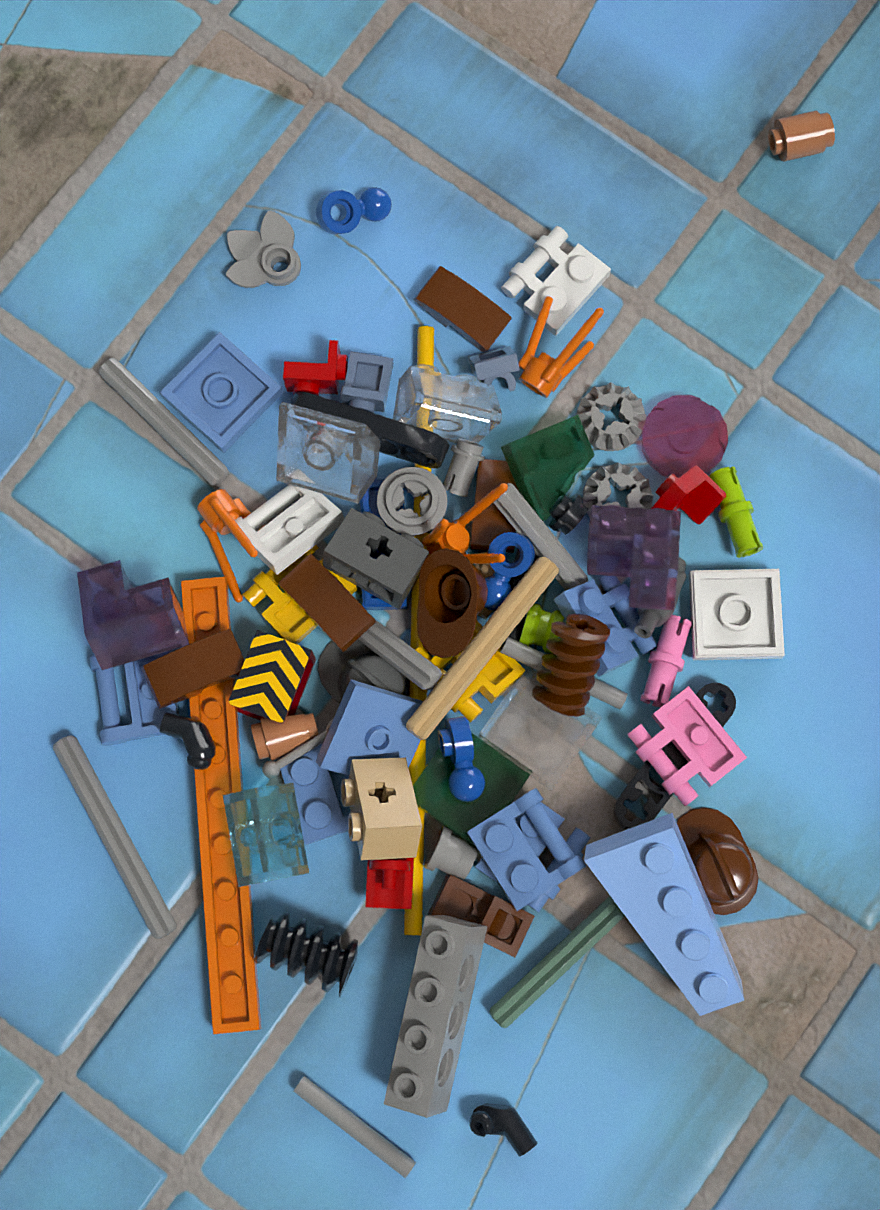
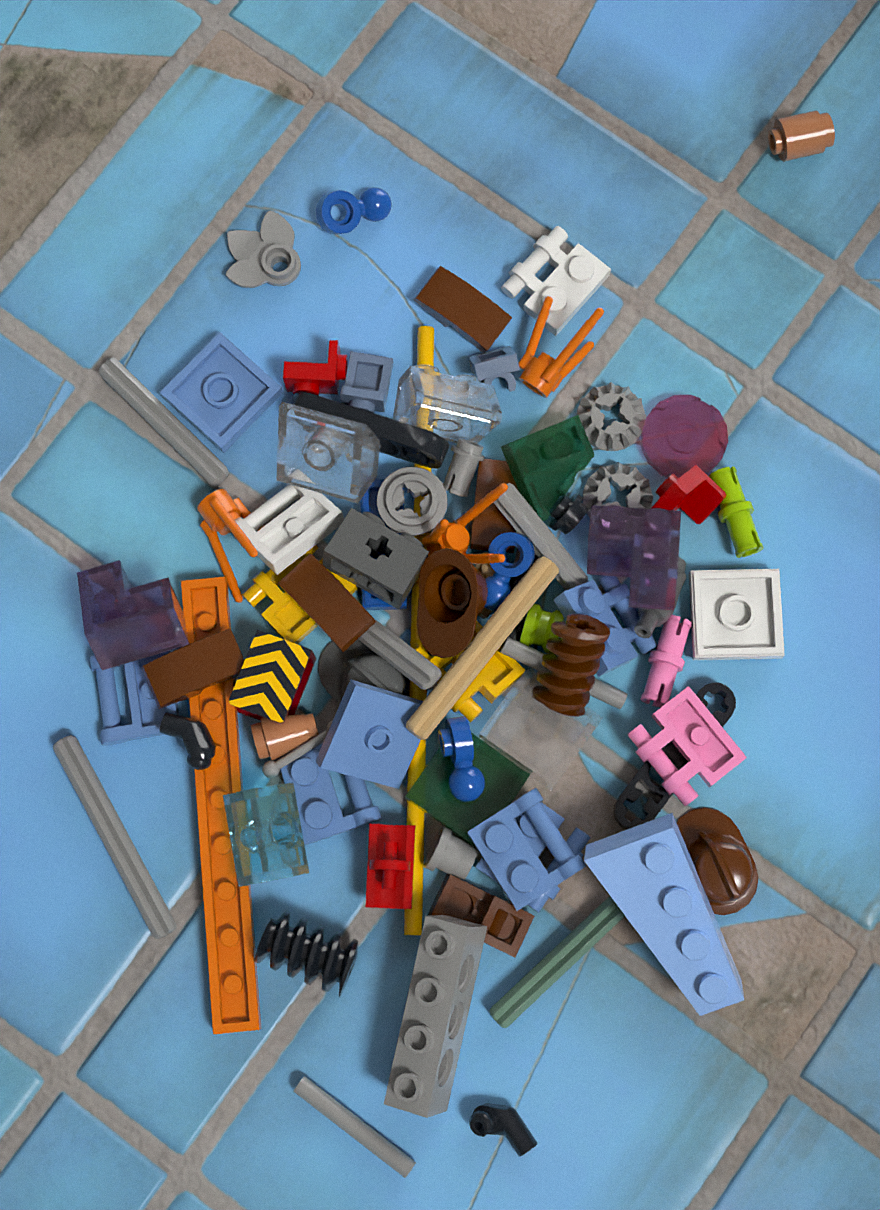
(382, 809): tan brick -> none

